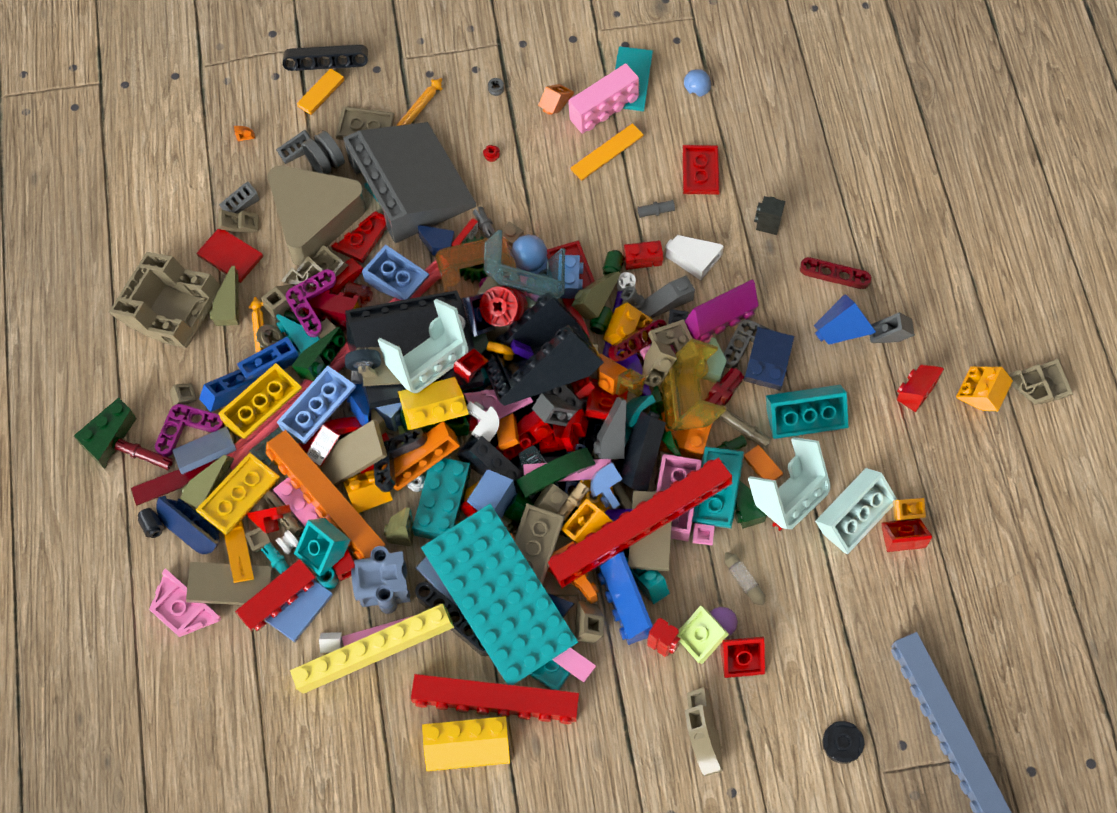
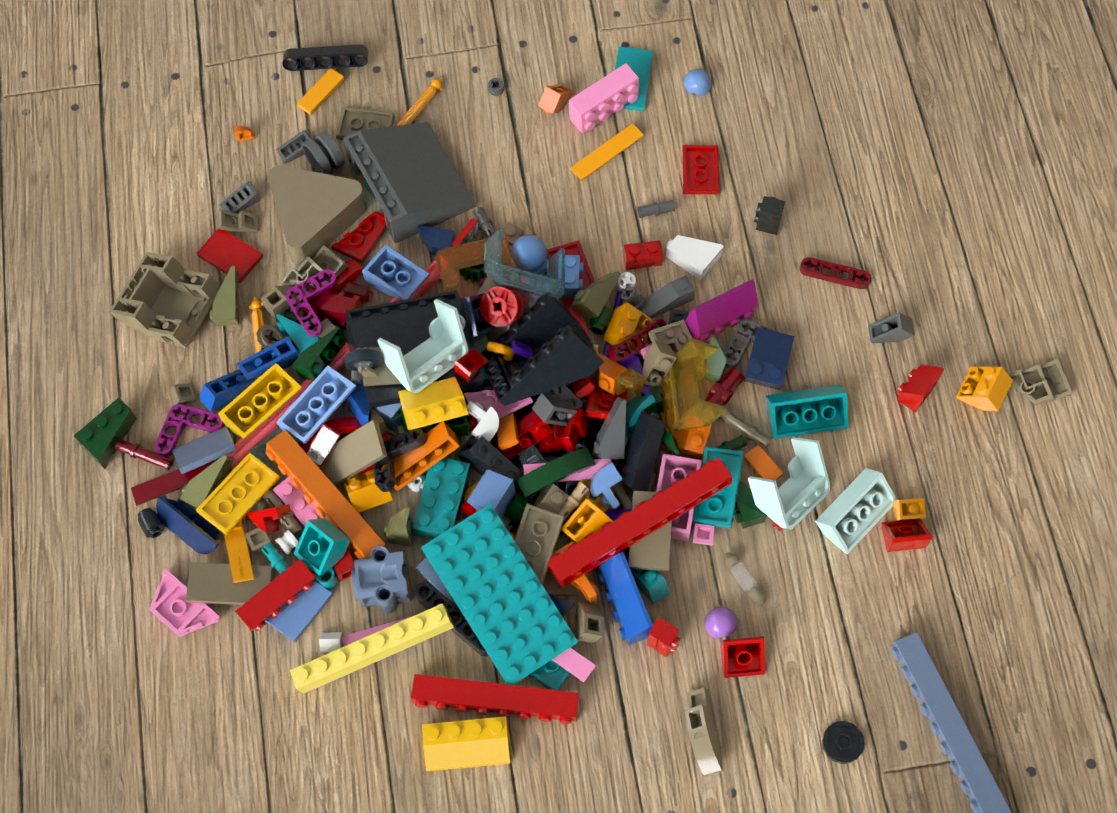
(491, 157): red plate -> none
(613, 262): dark green brick -> none
(701, 634): yellowish green plate -> none
(843, 322): blue slope -> none

